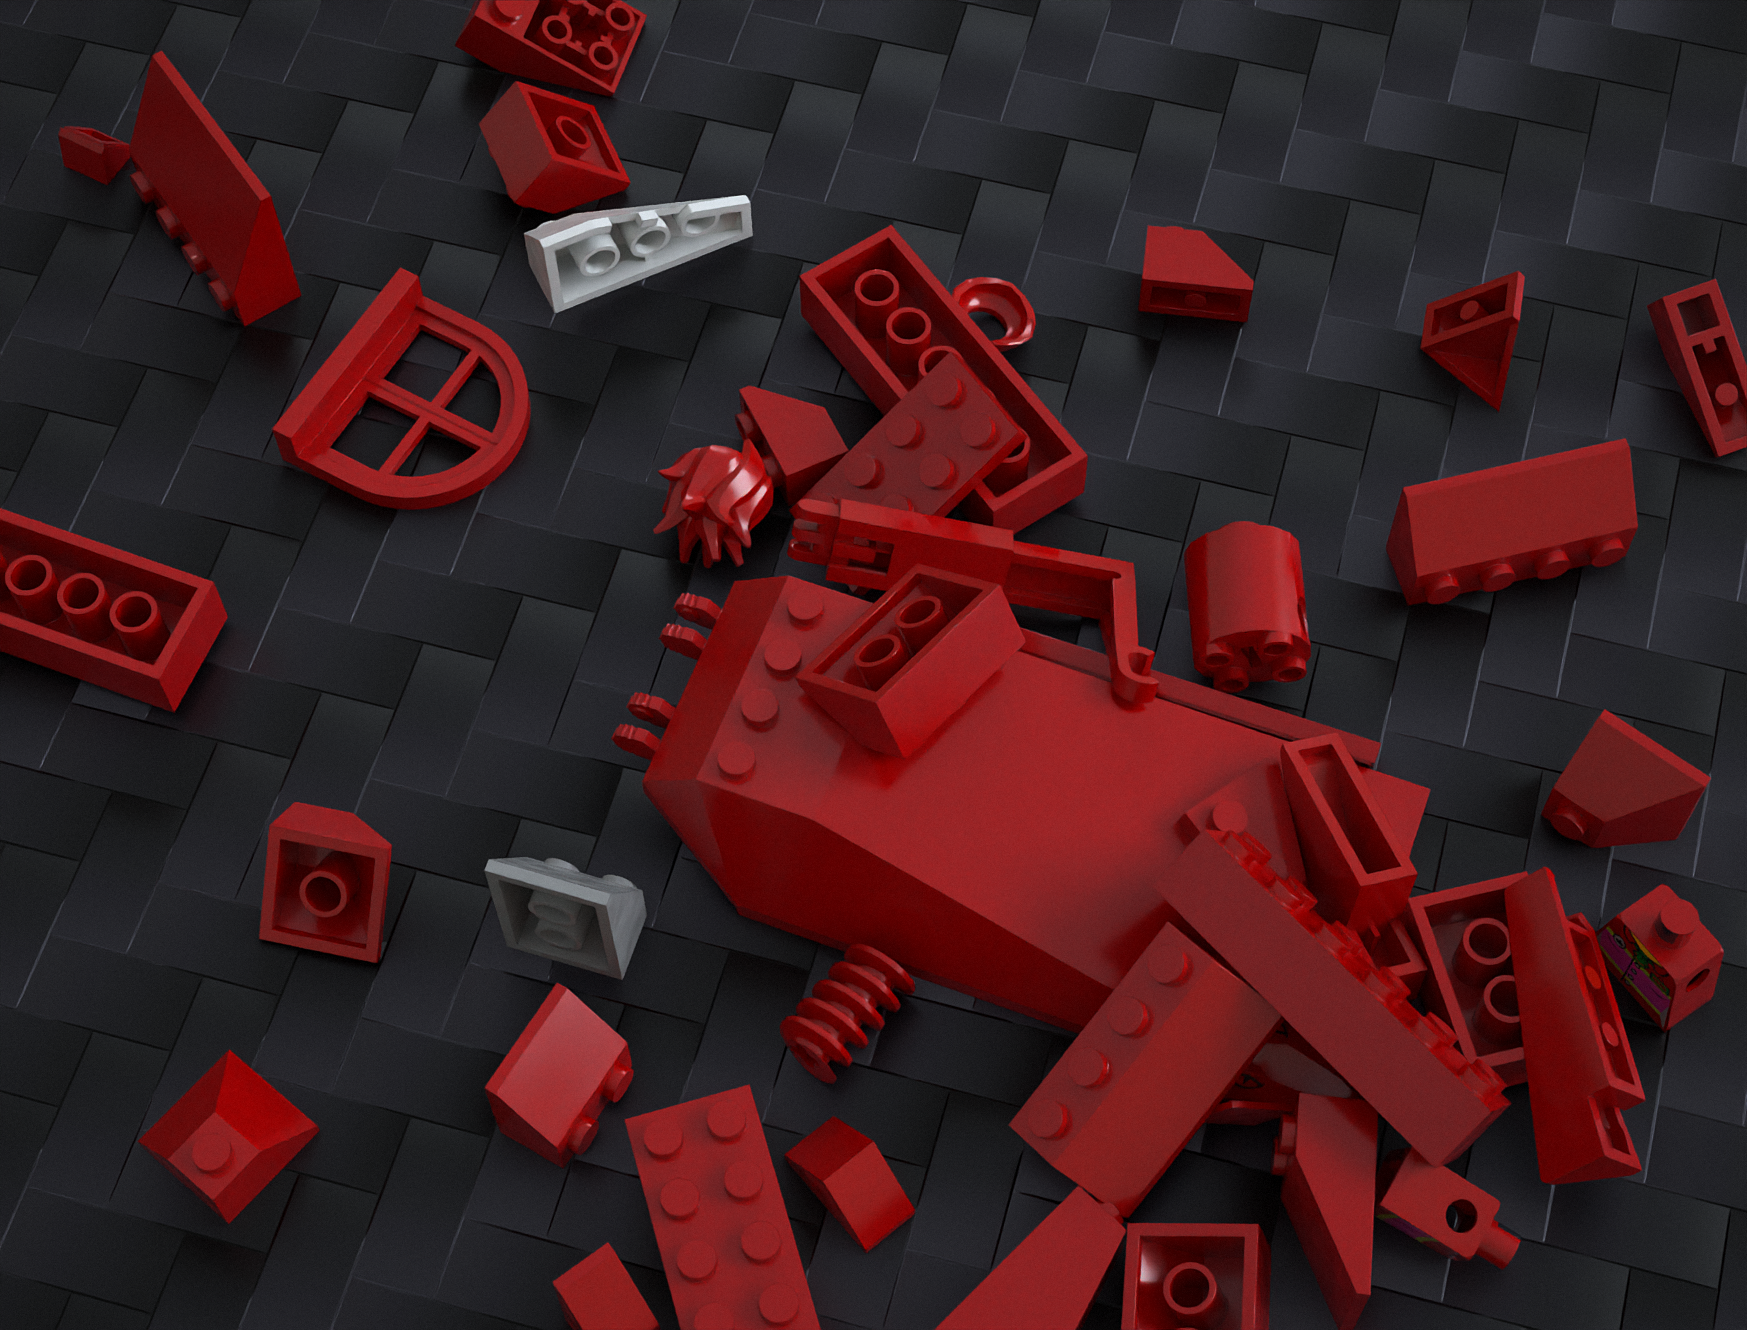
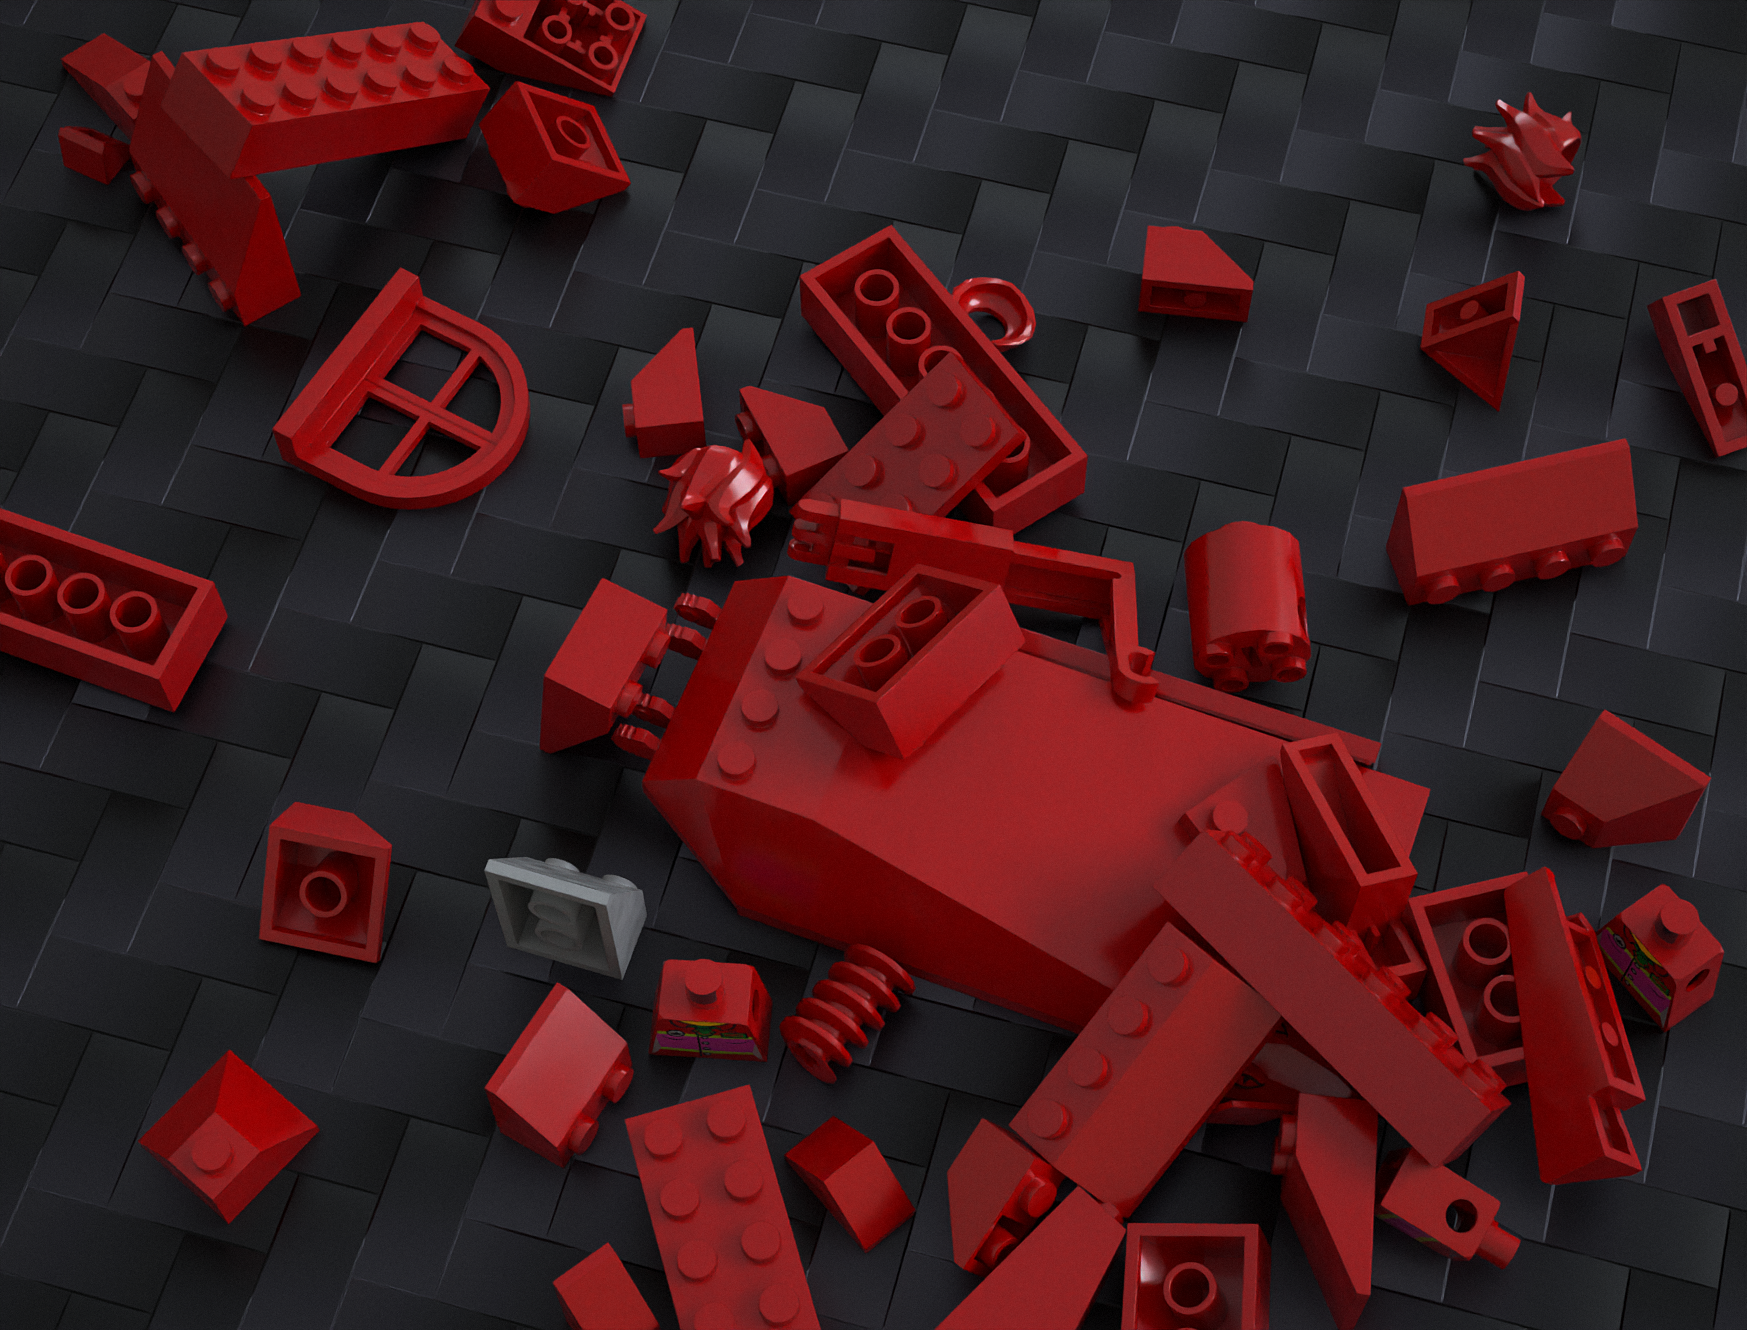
(111, 77): none -> red slope
(323, 97): none -> red brick
(600, 666): none -> red slope
(616, 247): white wedge -> none
(667, 401): none -> red slope
(711, 1011): none -> red torso
(996, 1196): none -> red slope
(1527, 154): none -> red hair

